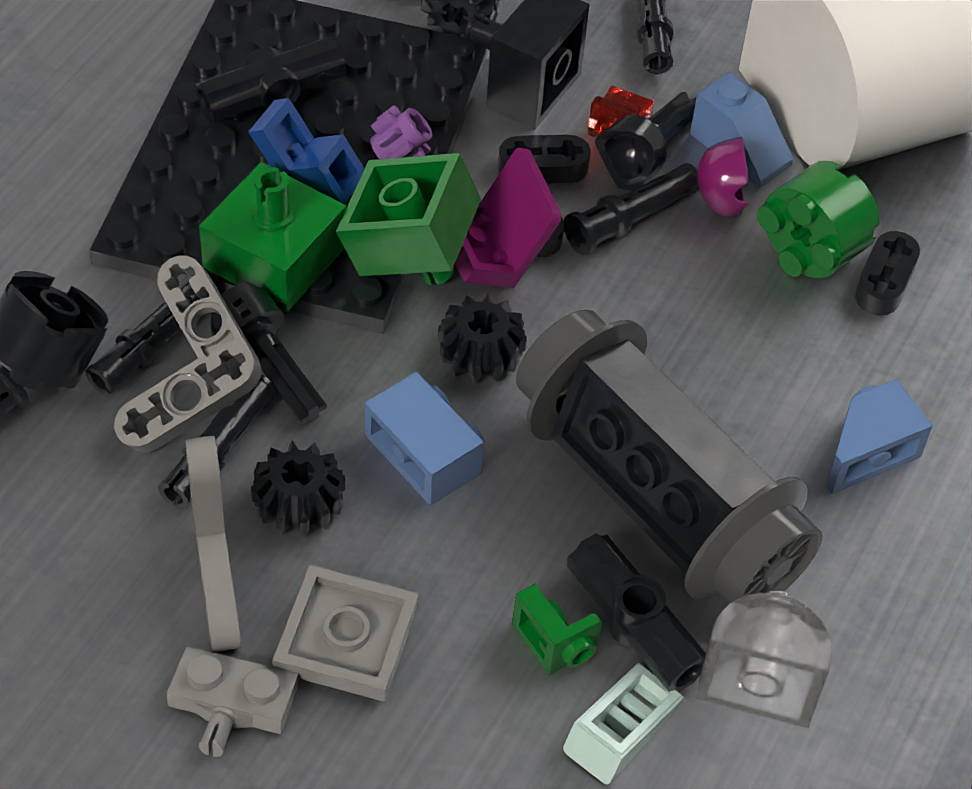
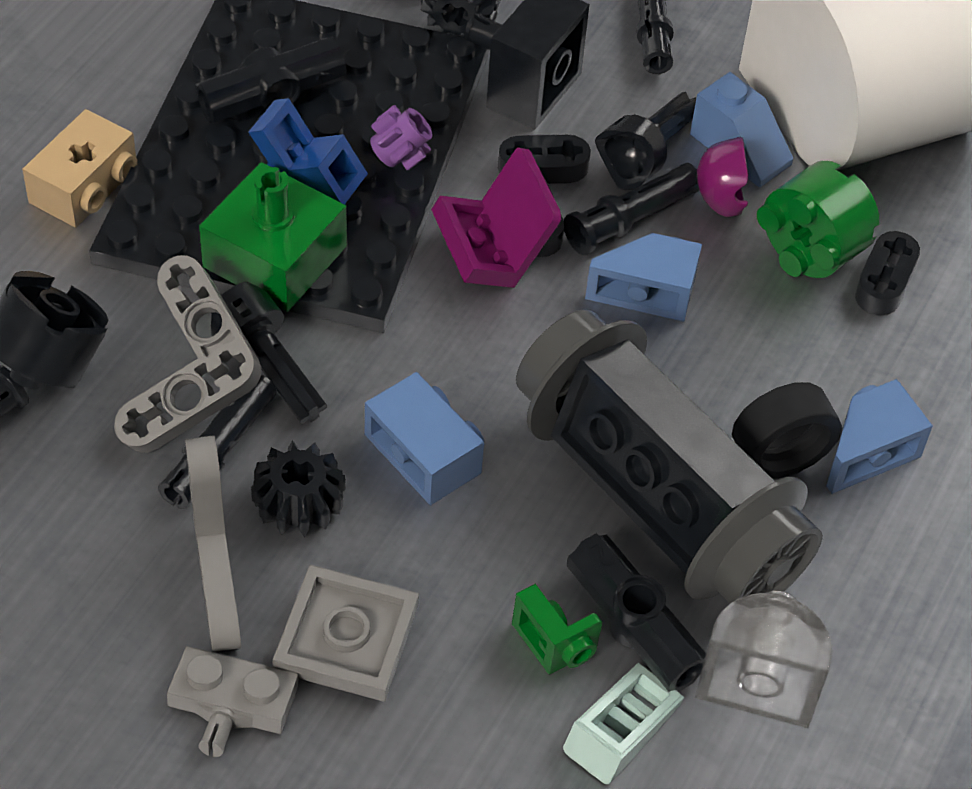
(80, 168): none -> tan brick
(113, 369): black pin -> none
(410, 216): green brick -> none
(482, 338): black gear -> none
(614, 106): clear red bracket -> none
(646, 276): none -> medium blue slope
(788, 429): none -> black tyre

